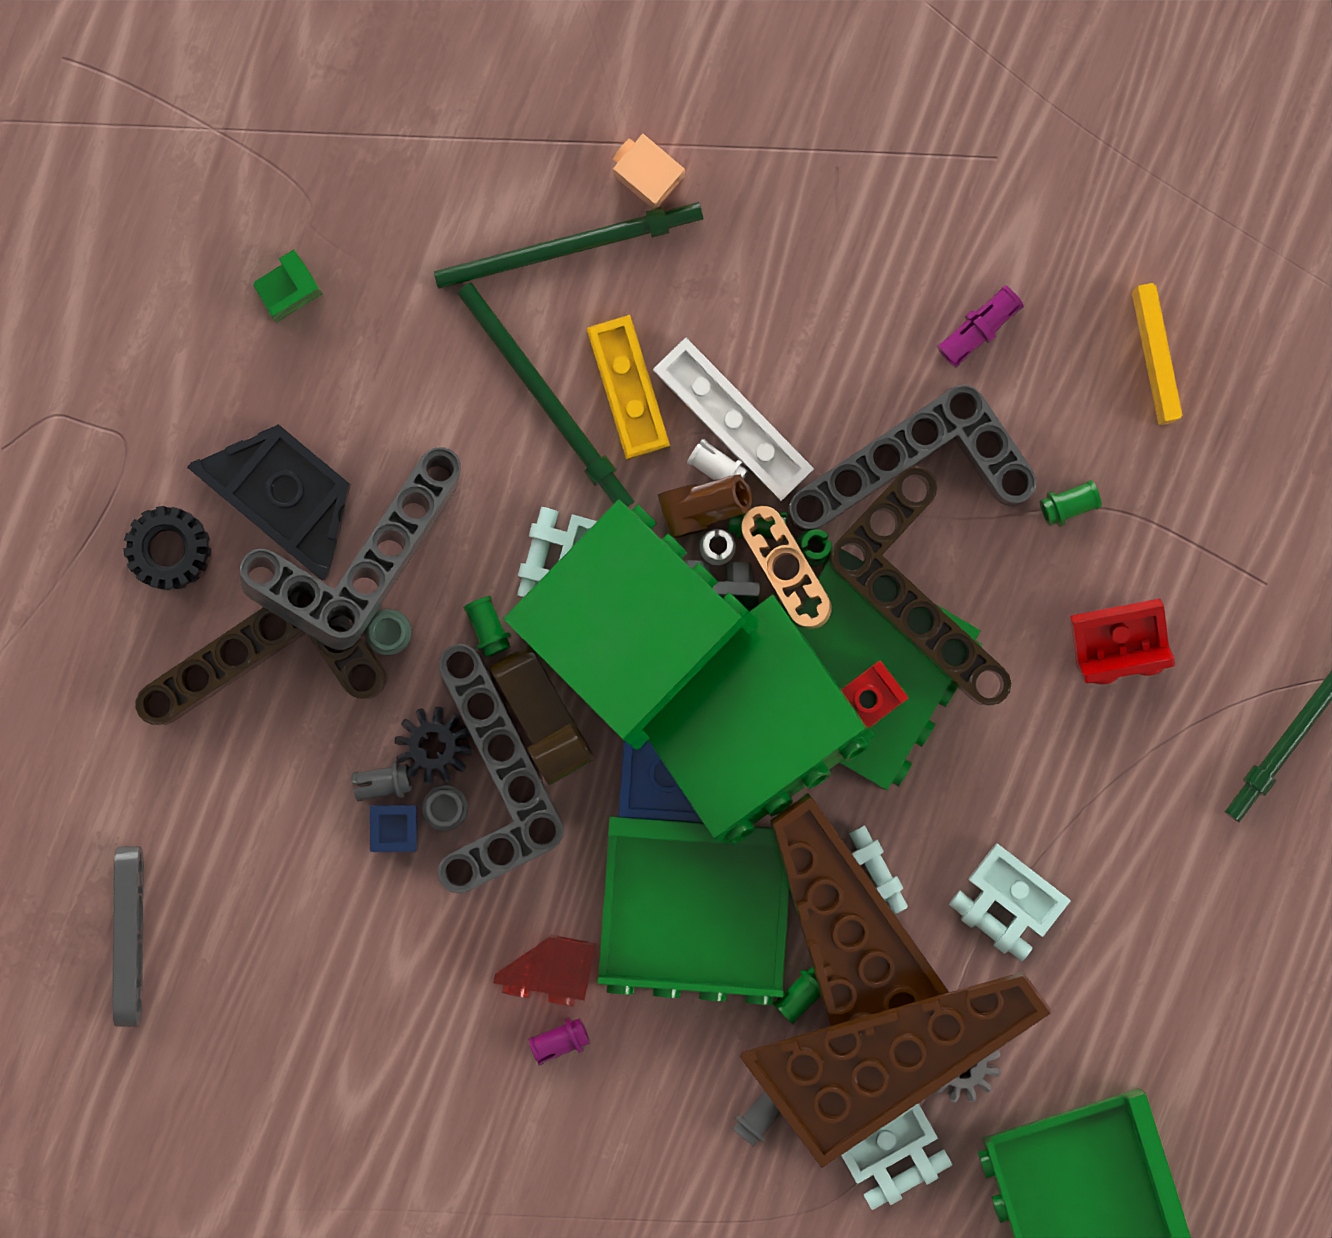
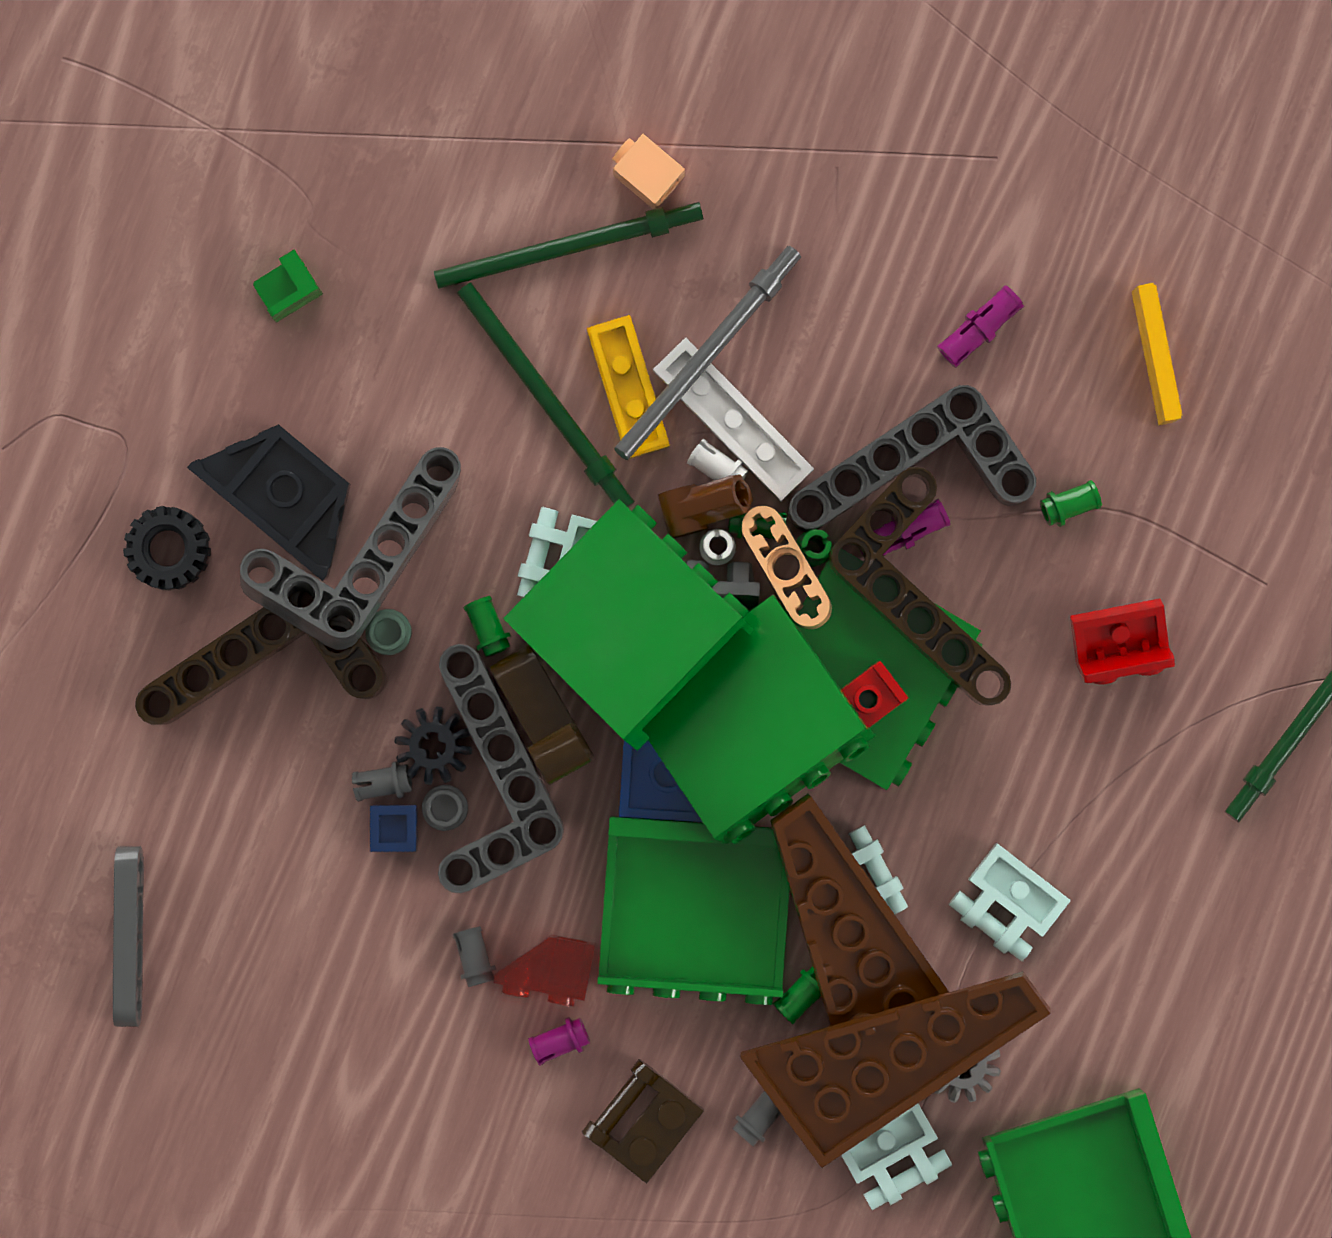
(474, 957): none -> dark grey pin
(656, 1129): none -> dark brown plate
(763, 288): none -> dark grey bar
(929, 521): none -> magenta pin

